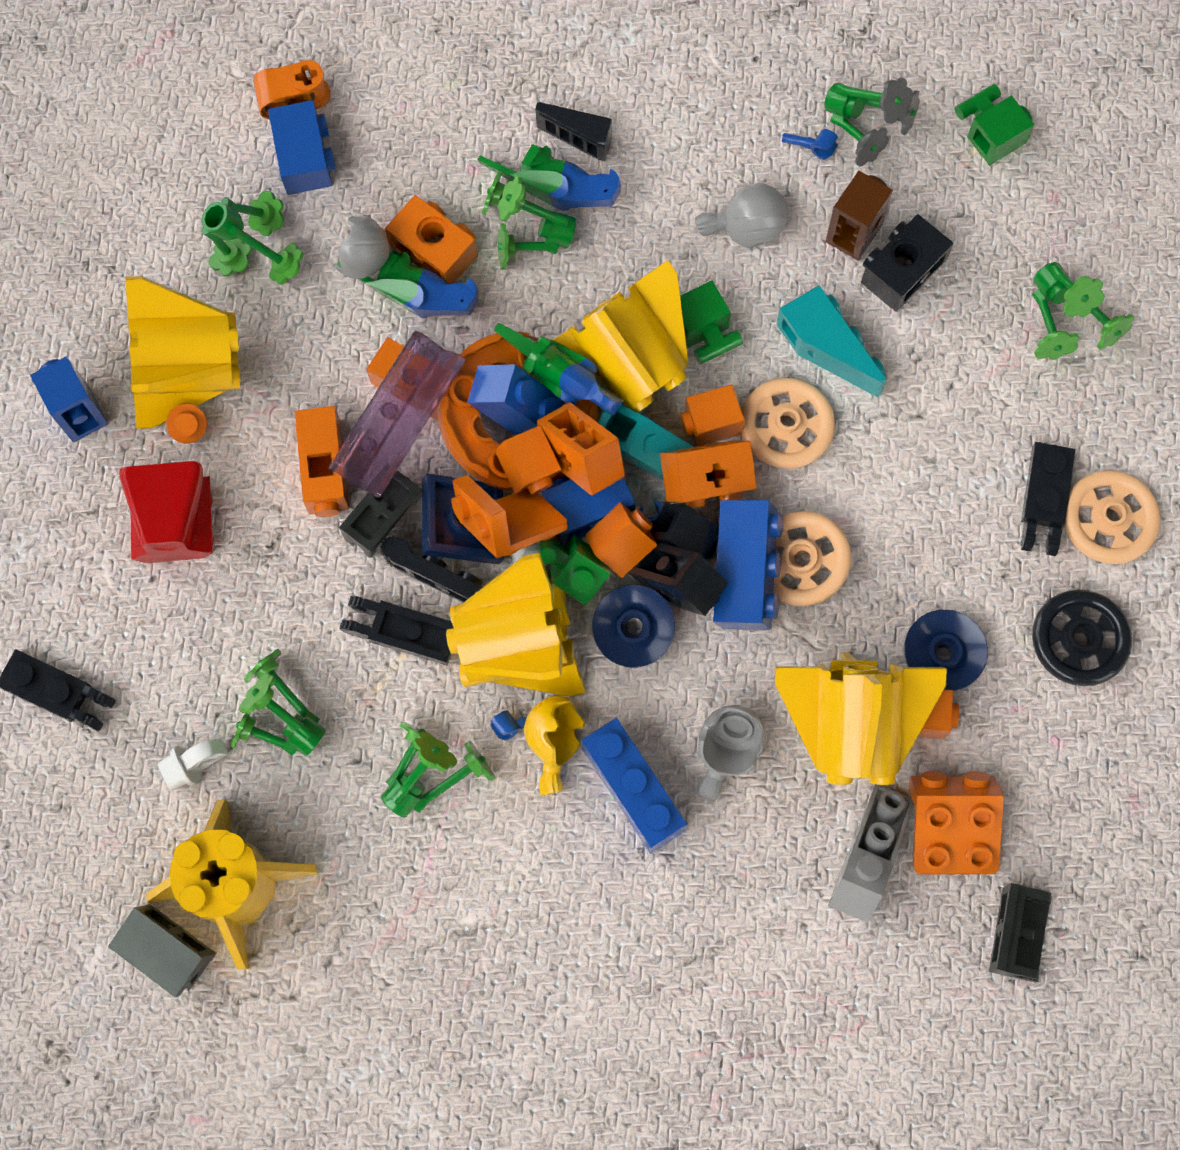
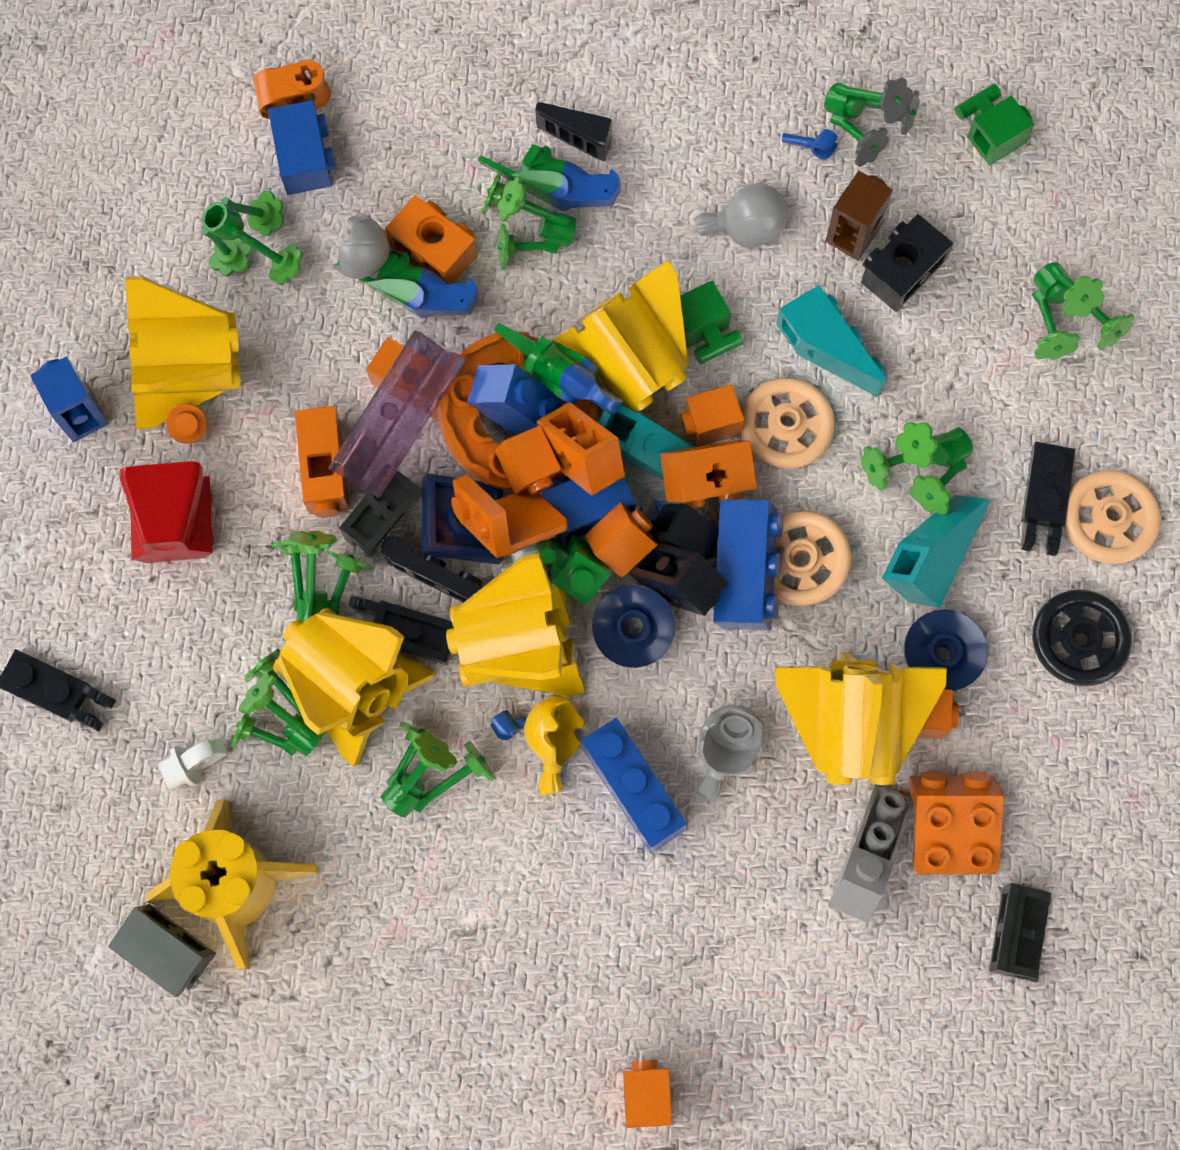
(309, 601): none -> plant
(346, 676): none -> yellow brick
(647, 1095): none -> orange brick
(921, 448): none -> bright green plant
(934, 551): none -> teal slope

